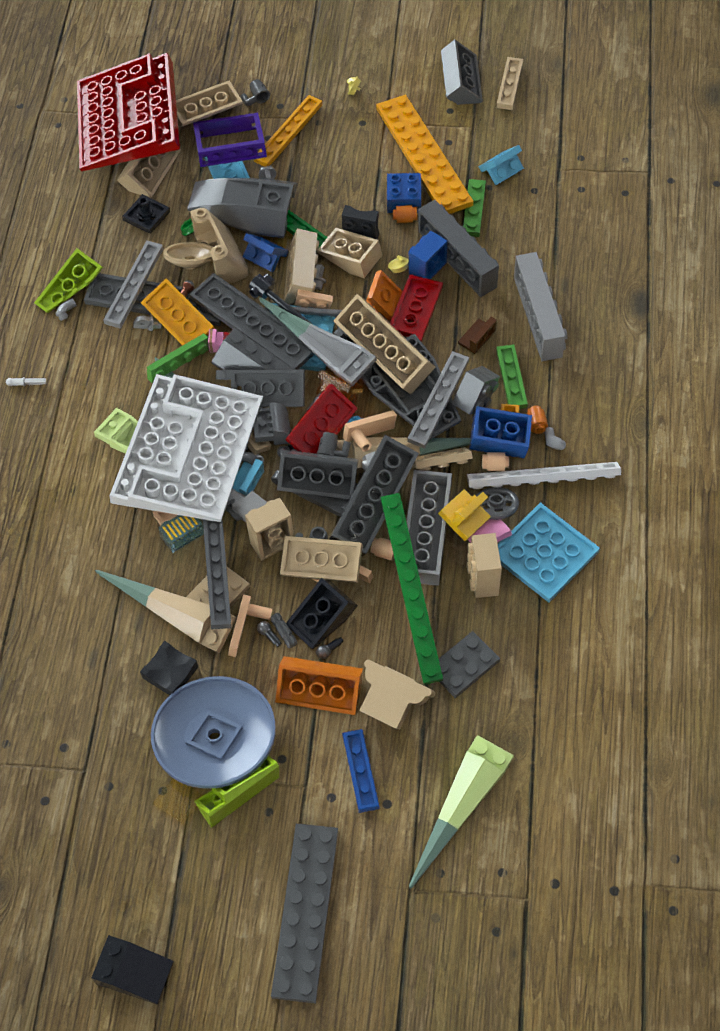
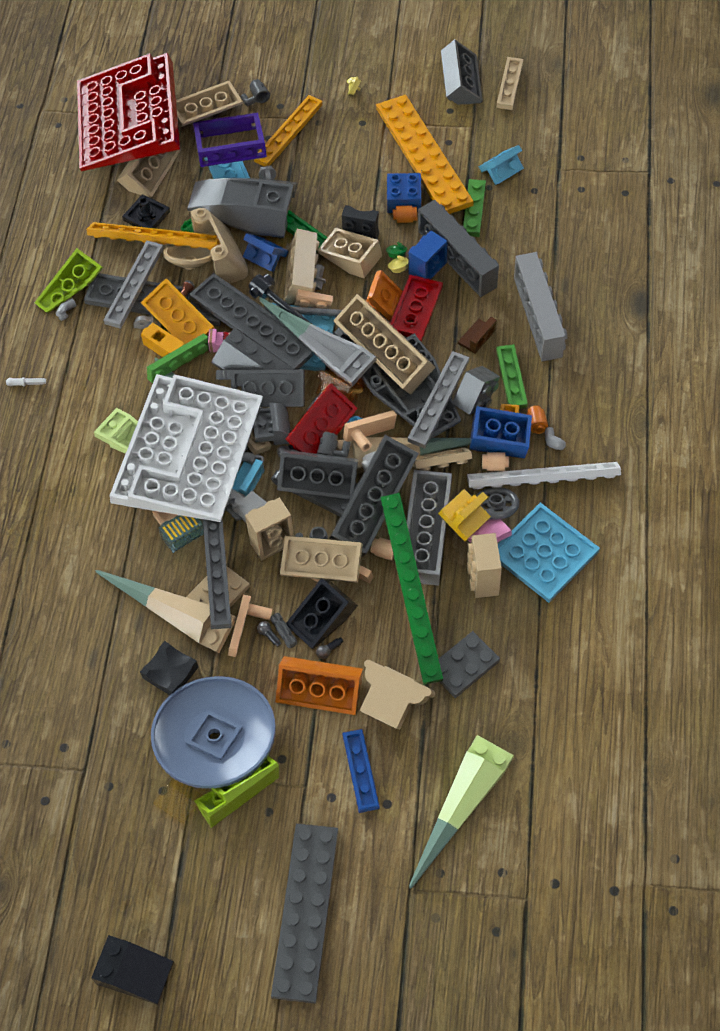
(159, 236): none -> light orange plate
(160, 340): none -> light orange brick
(395, 250): none -> green hat

